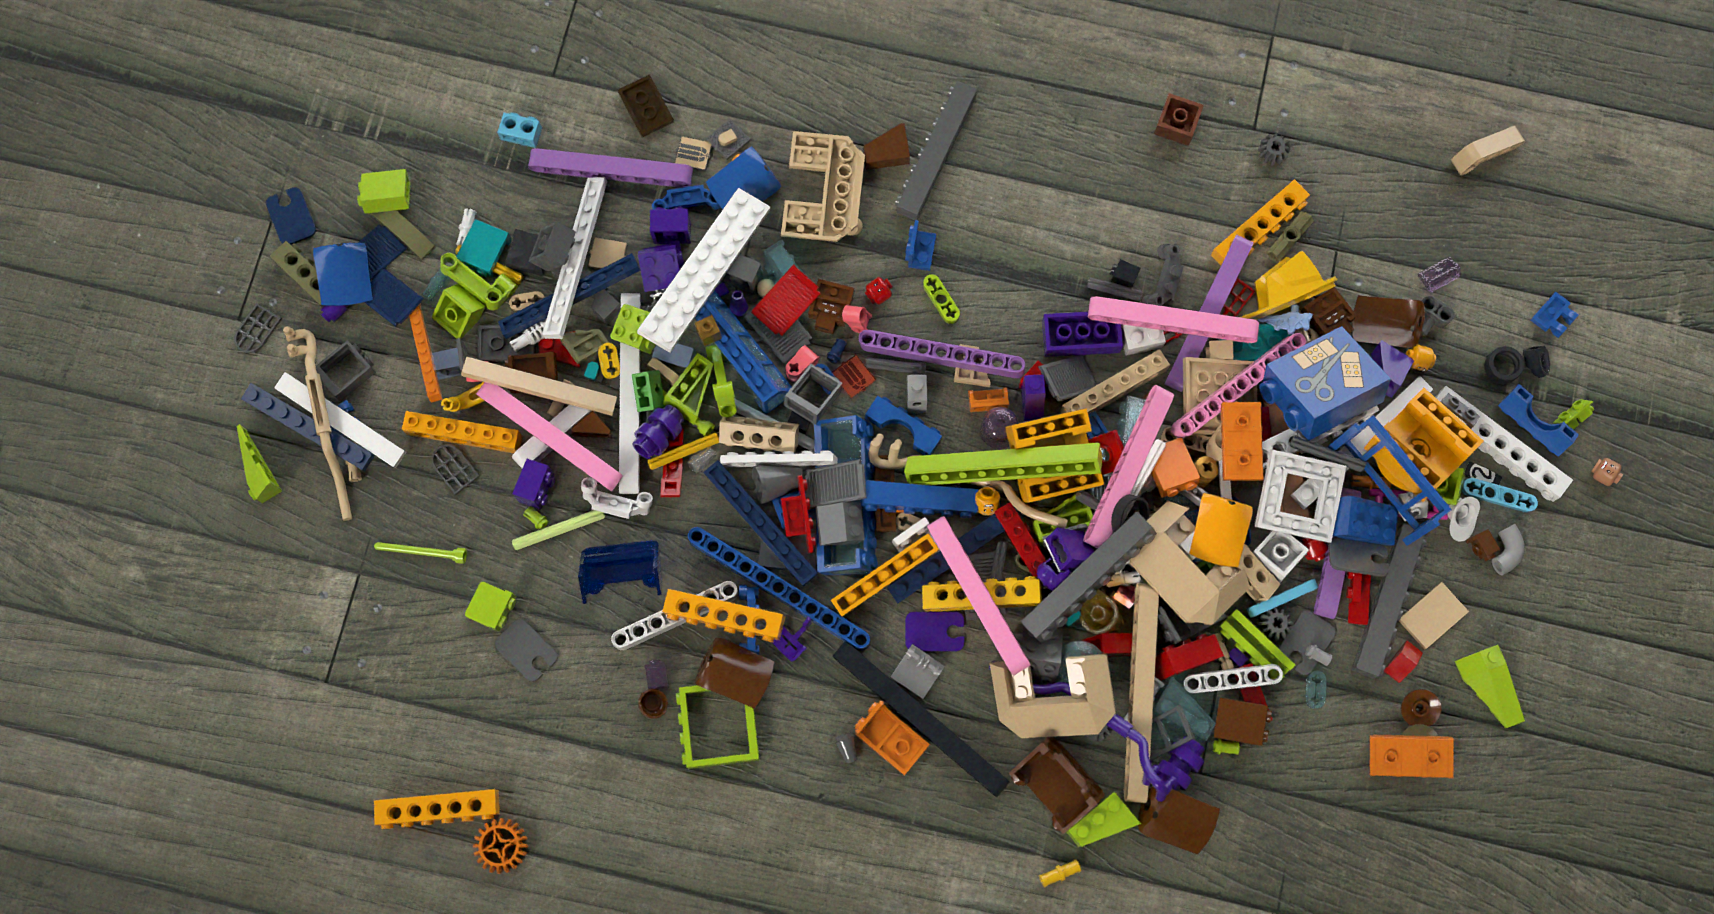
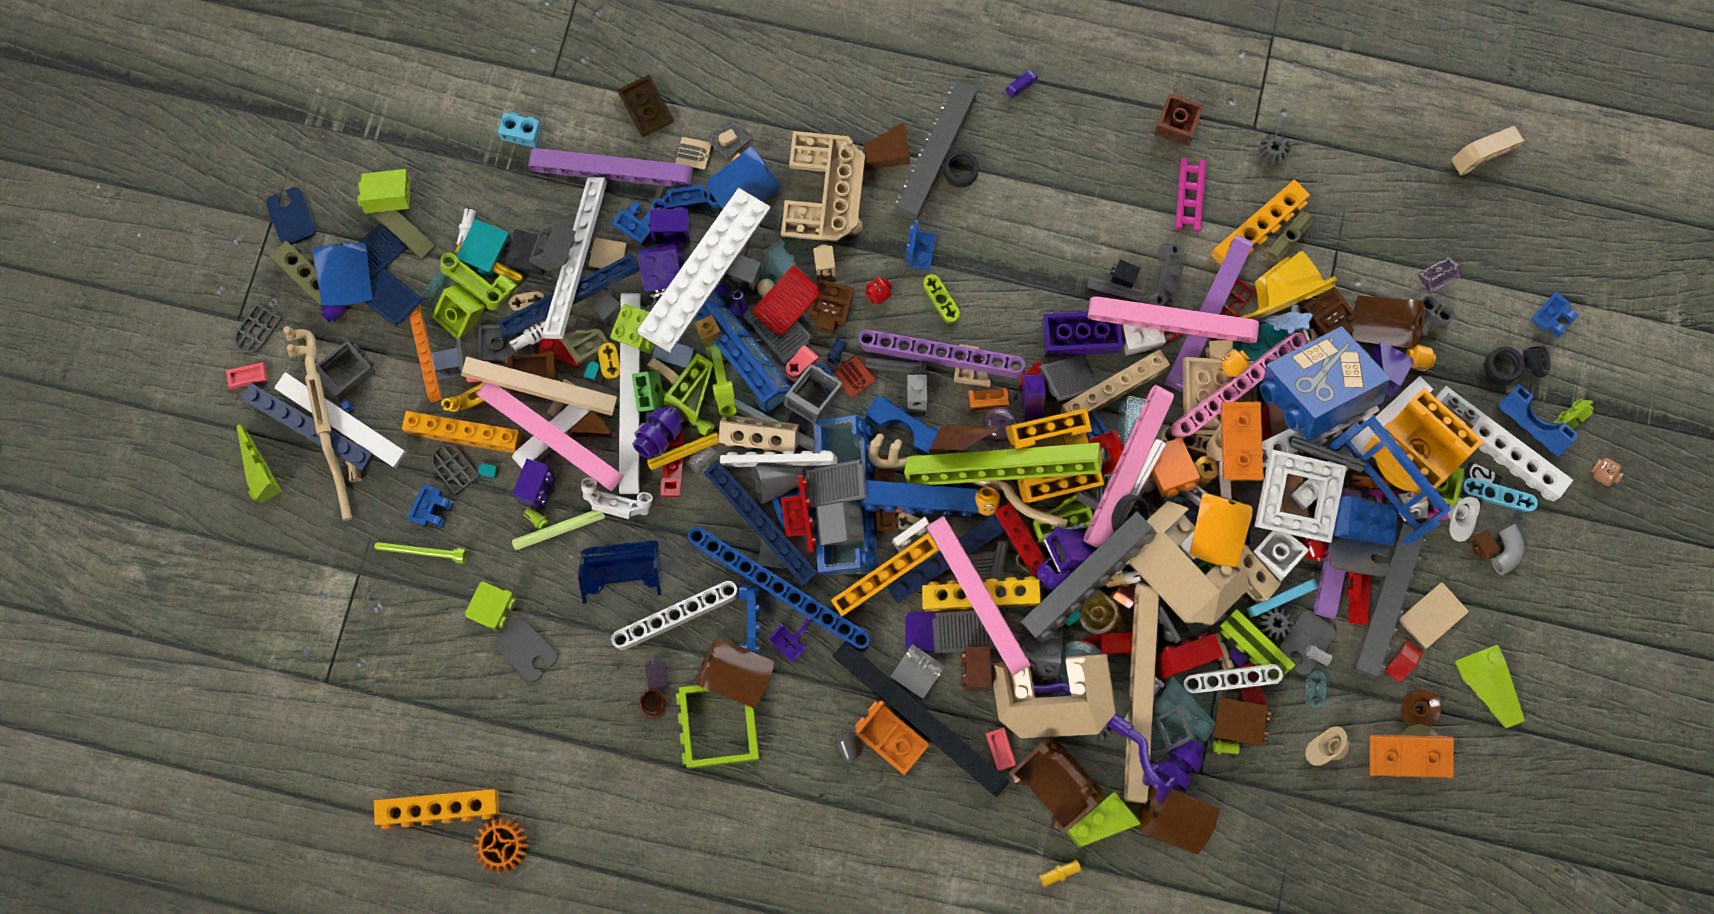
(245, 375): none -> coral tile
(425, 505): none -> blue plate
(487, 470): none -> teal piece
(632, 226): none -> blue plate
(675, 600): light orange brick -> none
(824, 262): none -> tan brick
(856, 317): coral piece -> none
(958, 437): none -> reddish brown piece
(958, 630): none -> dark grey window
(961, 182): none -> black tyre
(977, 669): none -> copper brick
(1000, 749): none -> coral tile
(1021, 83): none -> dark purple beam
(1181, 201): none -> dark pink bar
(1235, 363): none -> light orange head
(1328, 746): none -> tan piece

